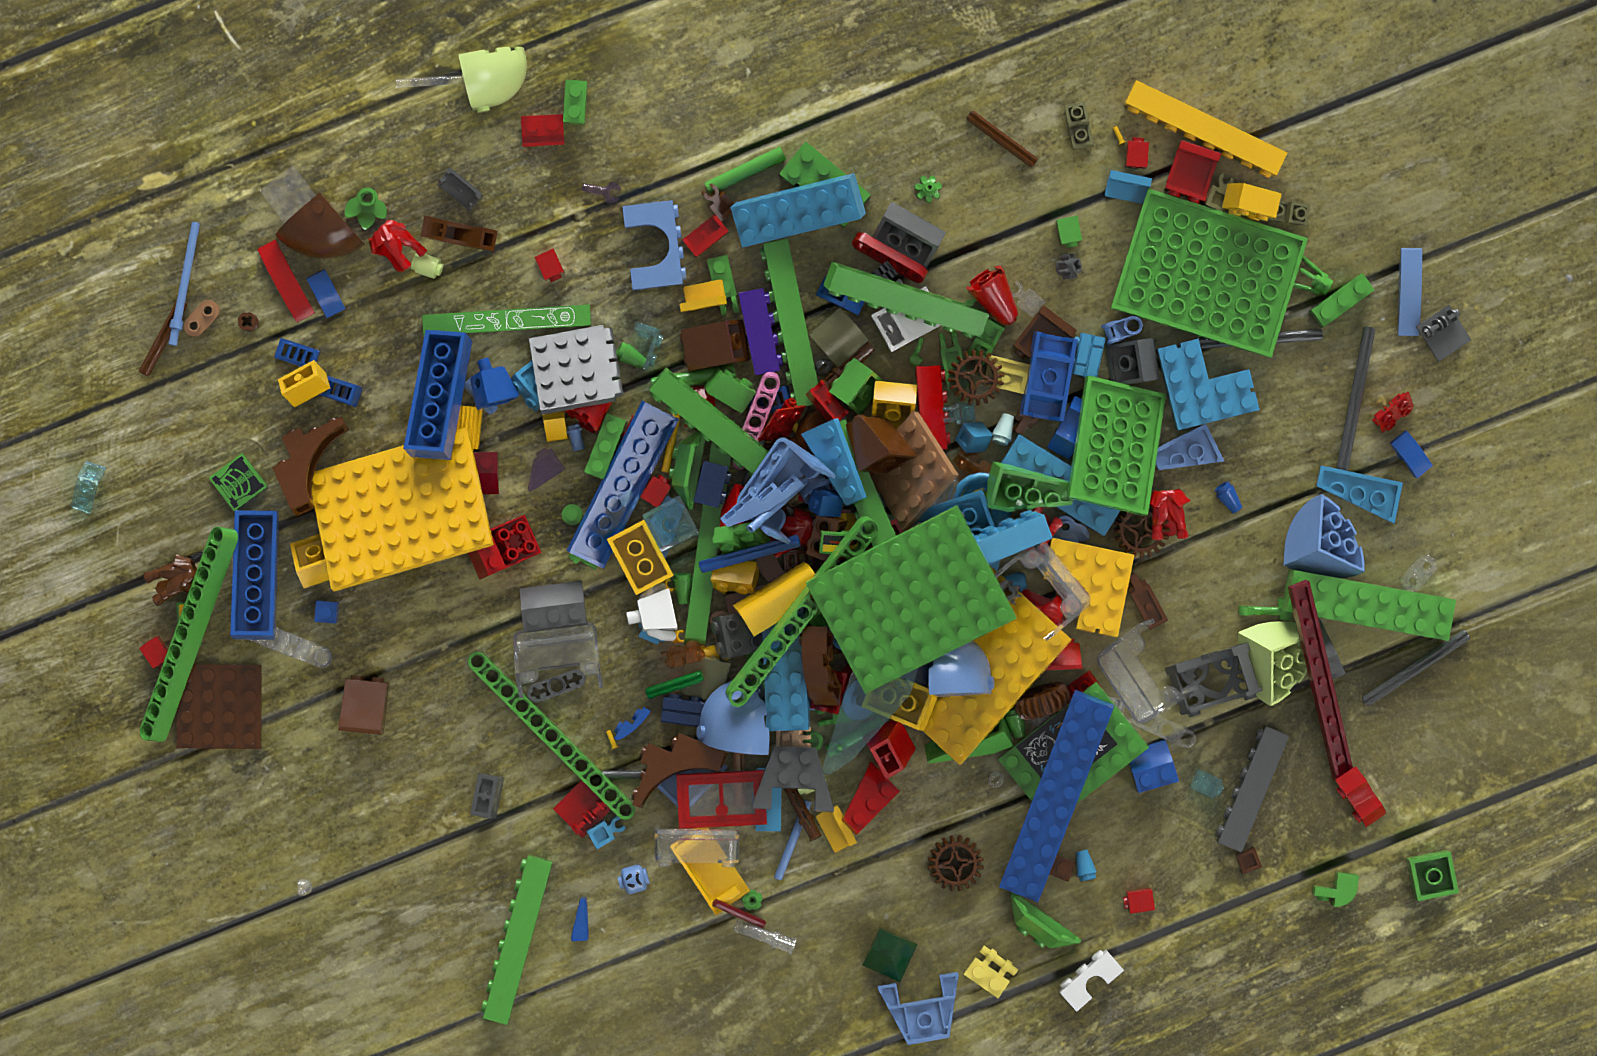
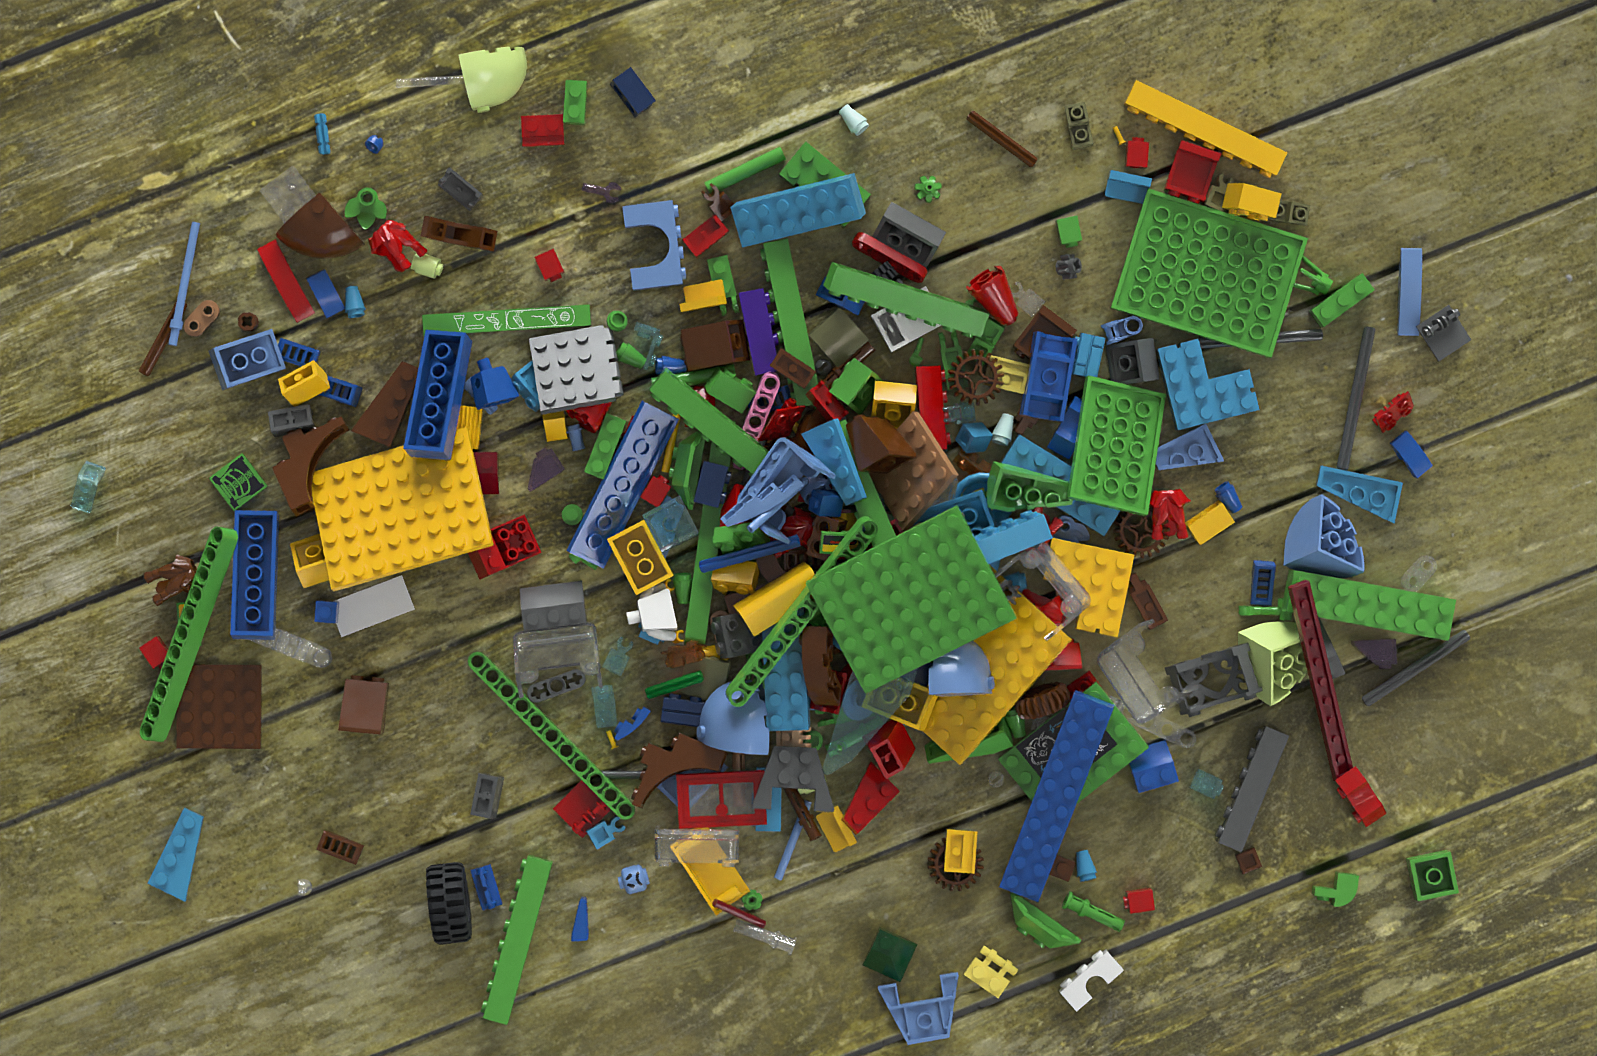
(177, 859): none -> dark azure wing
(247, 359): none -> medium blue slope
(291, 419): none -> dark grey hinge
(321, 847): none -> reddish brown slope
(322, 134): none -> dark azure axle
(353, 302): none -> dark azure cone
(373, 606): none -> white sticker
(374, 144): none -> blue hinge
(389, 407): none -> reddish brown wedge
(448, 903): none -> black tyre
(486, 887): none -> blue hinge
(604, 706): none -> clear light blue bracket
(616, 659): none -> clear light blue plate
(617, 321): none -> bright green plate
(632, 92): none -> dark blue hinge
(673, 364): none -> blue cone
(792, 368): none -> reddish brown plate
(855, 121): none -> light aqua cone
(960, 851): none -> yellow plate
(1084, 908): none -> bright green pin
(1209, 522): none -> yellow hinge
(1255, 582): none -> blue slope
(1378, 651): none -> clear purple slope

